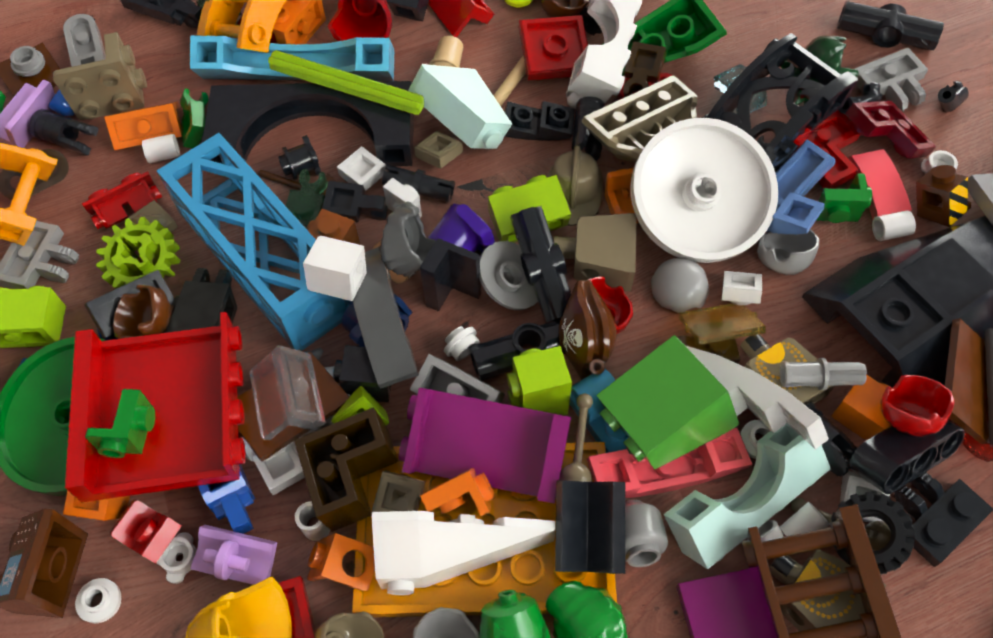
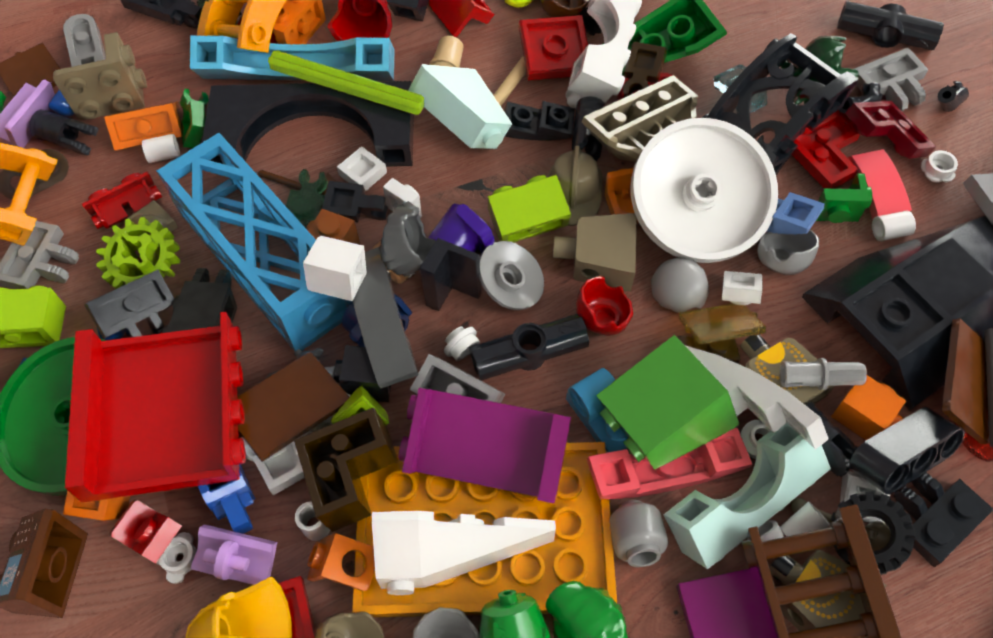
(27, 61): light grey plate -> none
(108, 606): white plate -> none
(132, 422): green bracket -> none
(142, 313): reddish brown hair -> none
(286, 392): clear panel -> none
(299, 158): black brick -> none
(398, 493): dark tan tile -> none
(422, 183): black pin -> none
(438, 149): dark tan tile -> none
(453, 493): orange bracket -> none
(540, 381): lime brick -> none
(542, 262): black piece -> none
(577, 471): dark tan hinge -> none
(587, 330): reddish brown hat -> none
(590, 527): black panel -> none
(803, 170): medium blue tile -> none
(917, 405): red hair -> none
(944, 187): reddish brown brick -> none

